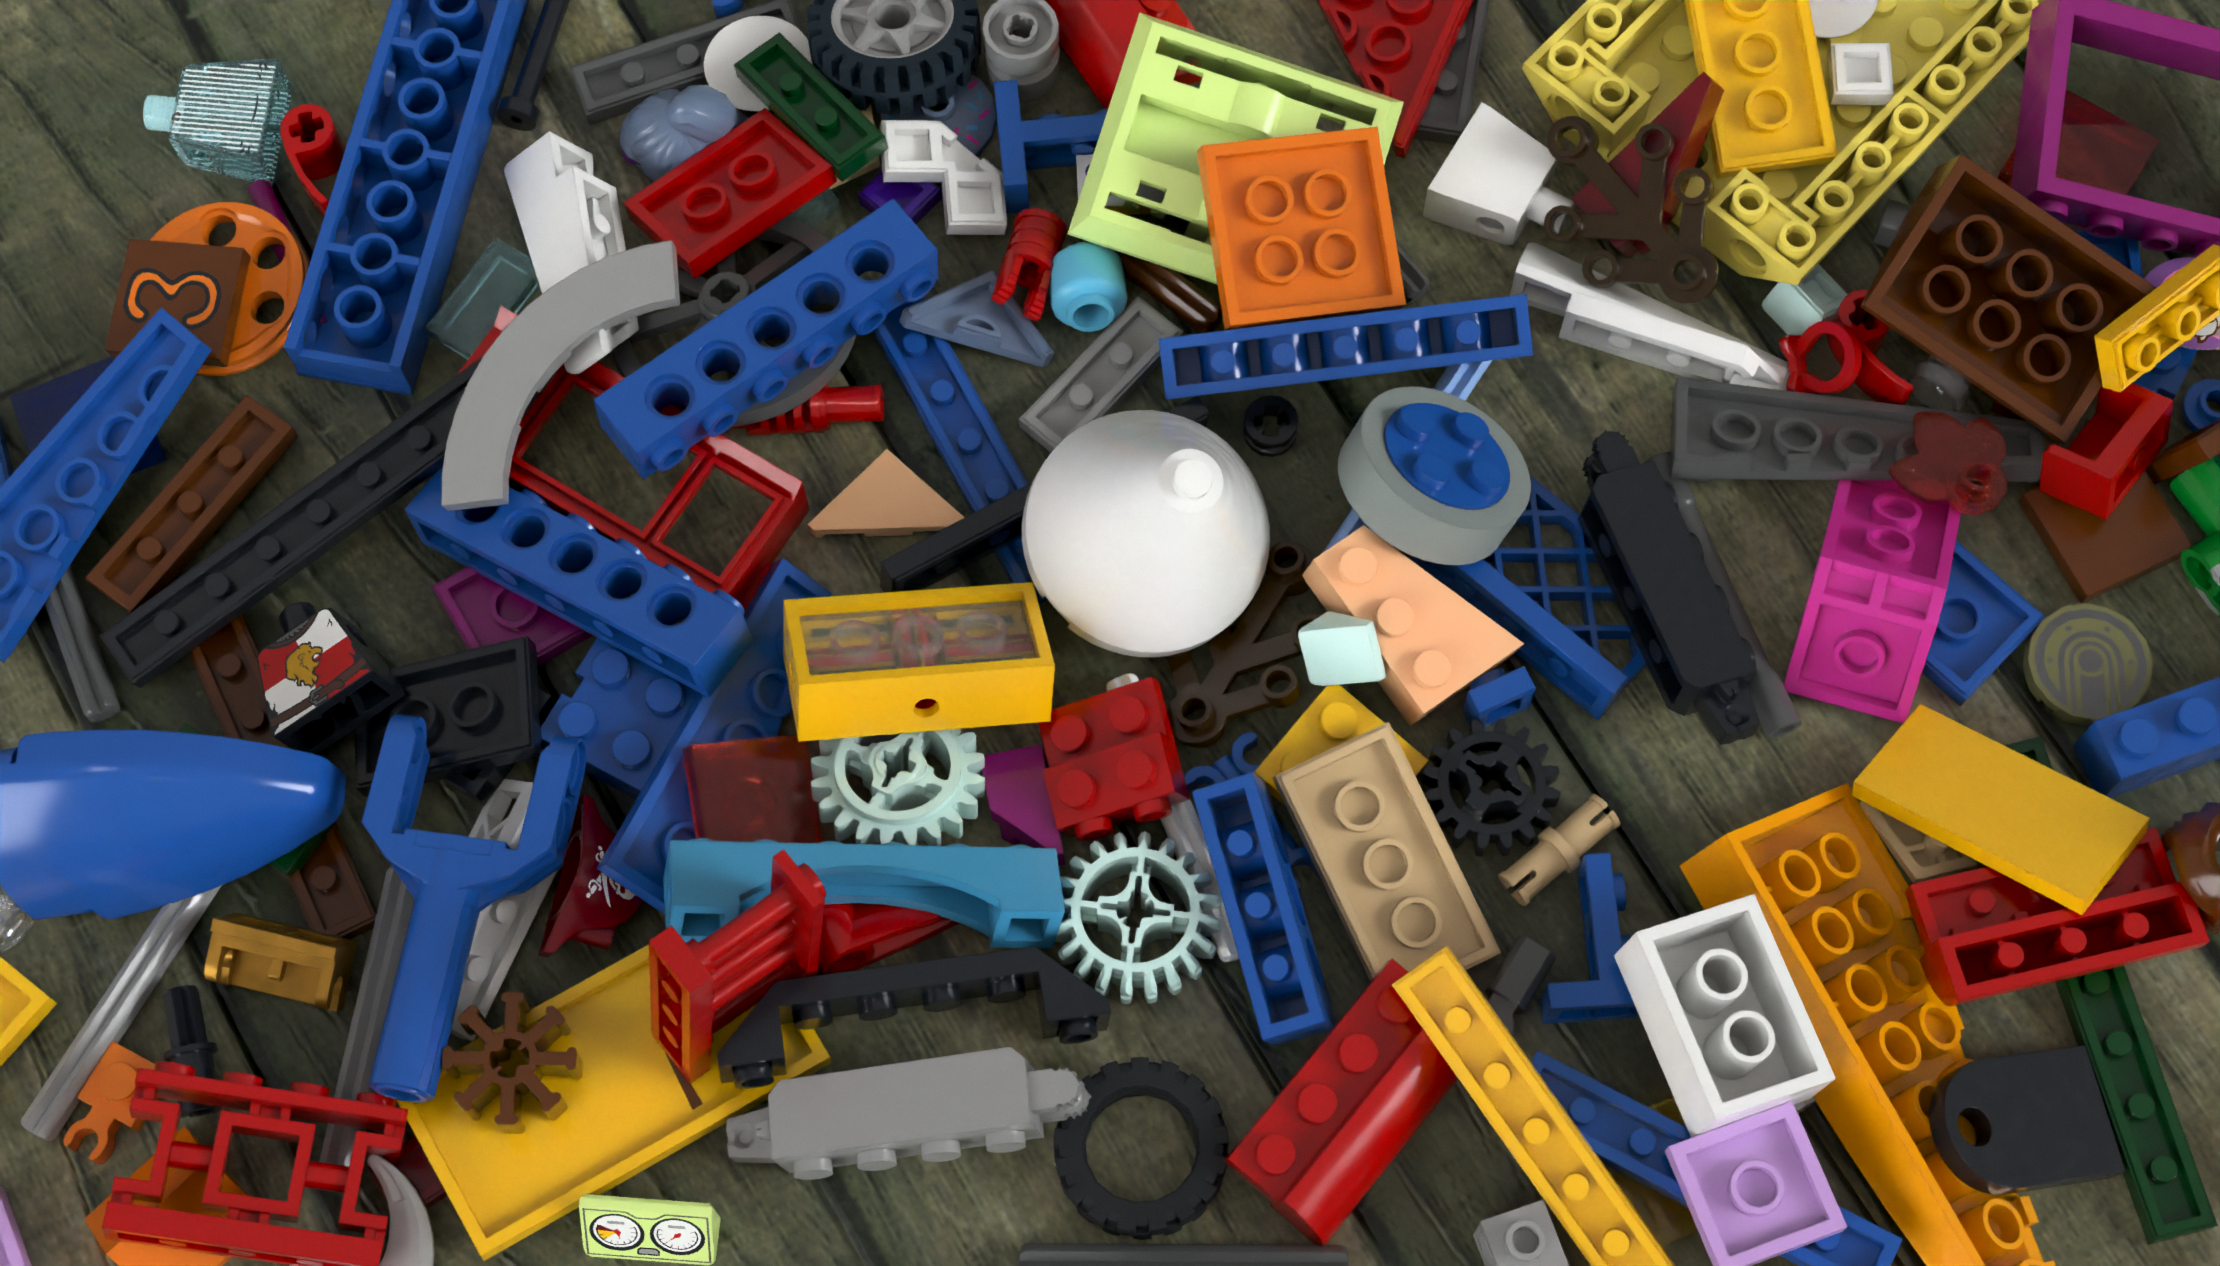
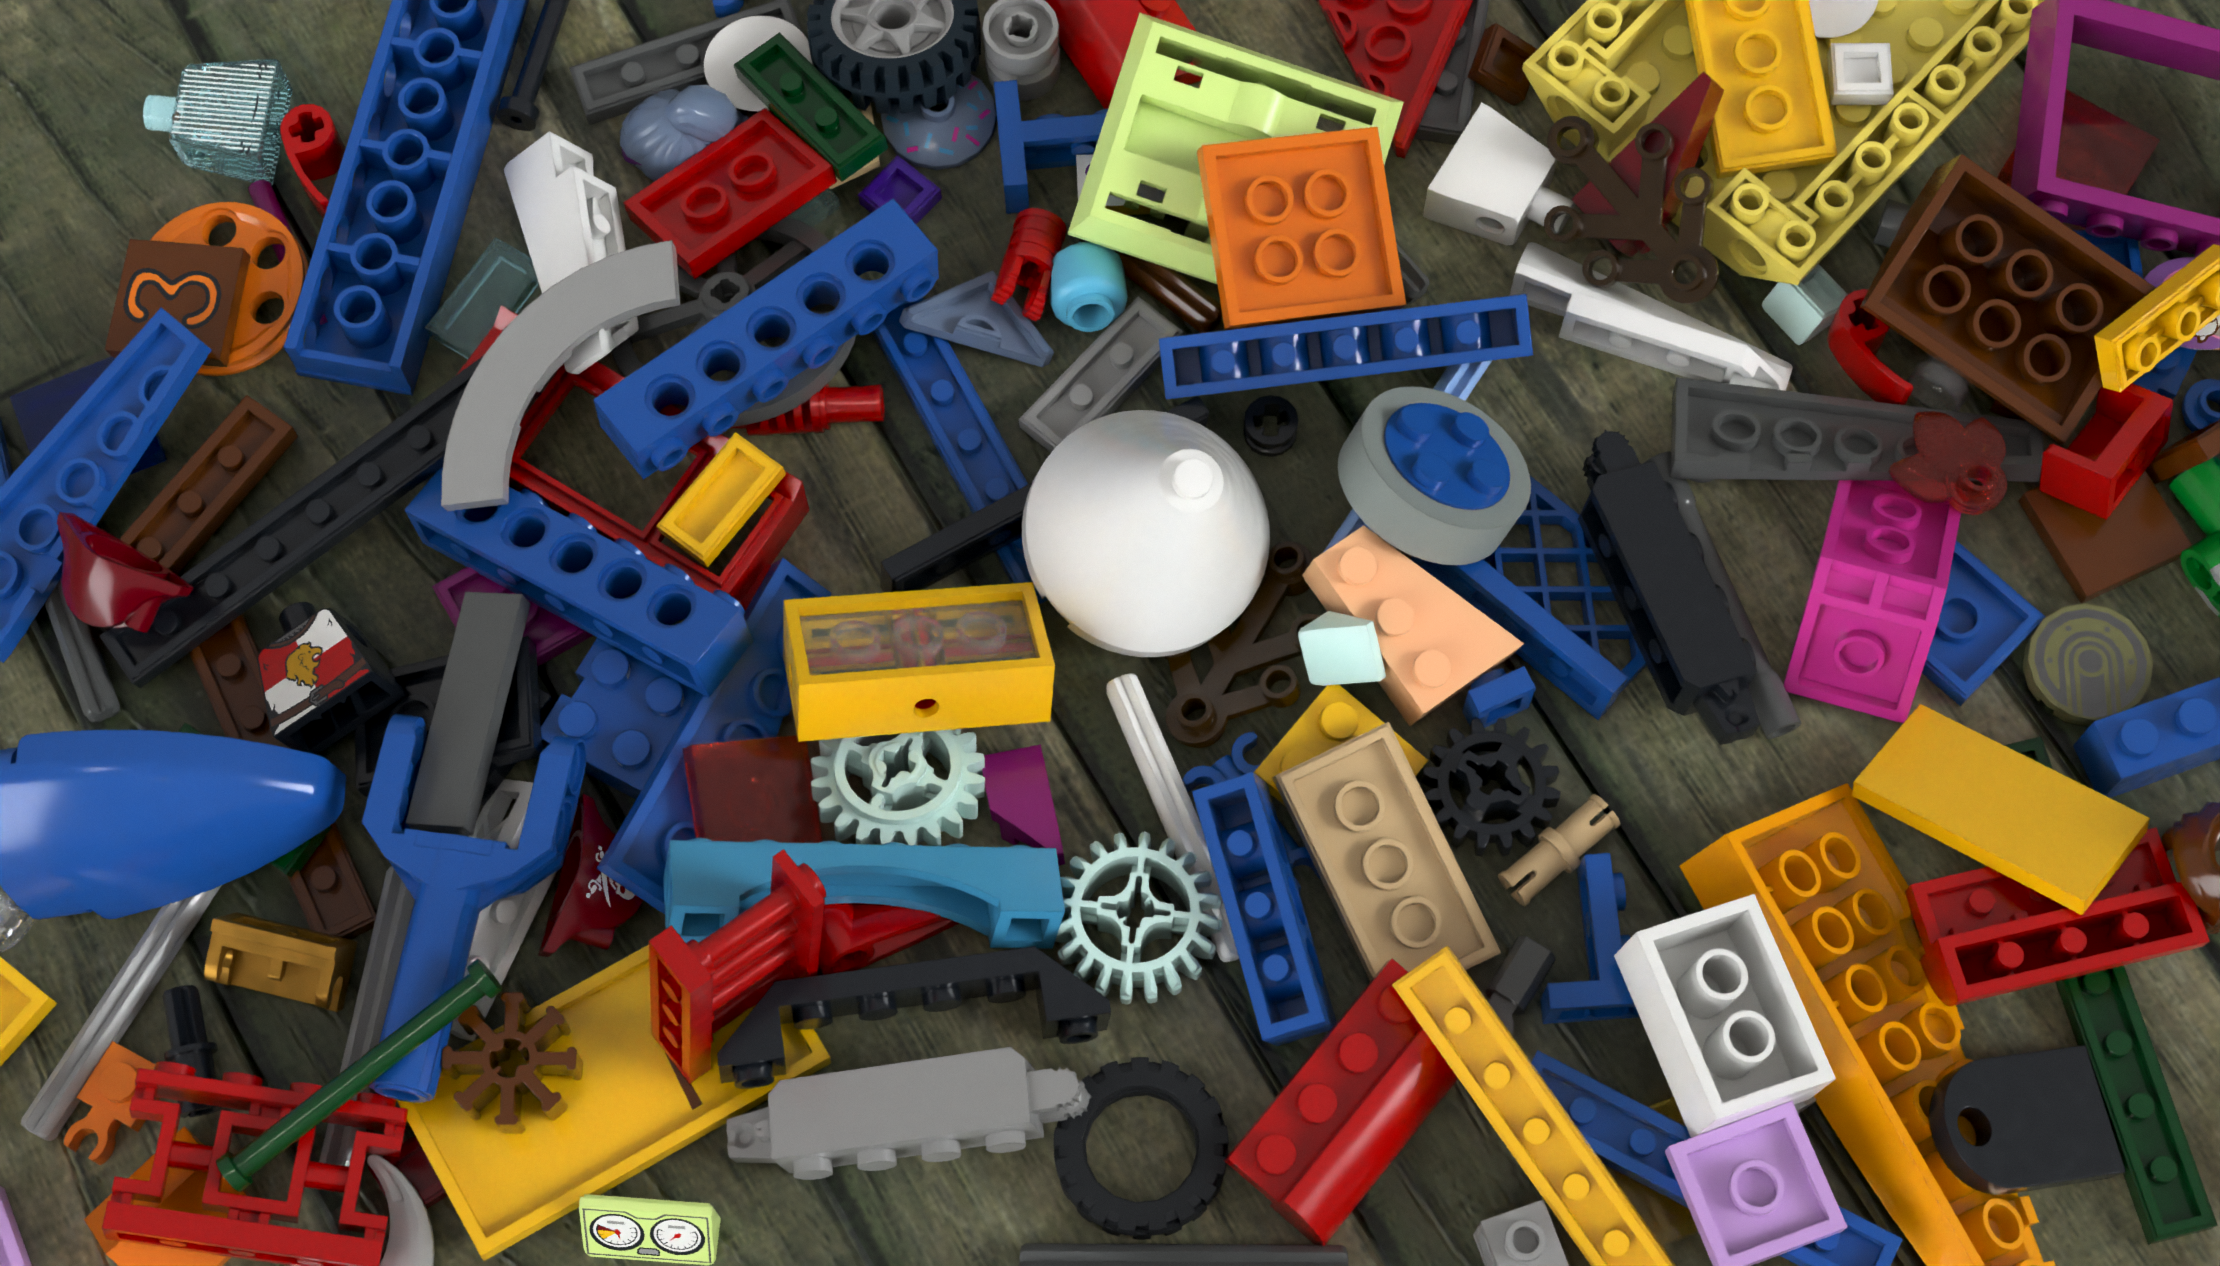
(110, 580): none -> dark red hat
(240, 1167): none -> dark green bar
(468, 713): none -> dark grey tile
(721, 499): none -> yellow tile
(885, 502): light nougat tile -> none
(932, 154): white tile -> none
(1112, 761): red plate -> none
(1500, 64): none -> reddish brown tile
(1798, 346): red piece -> none
(1916, 852): tan piece -> none

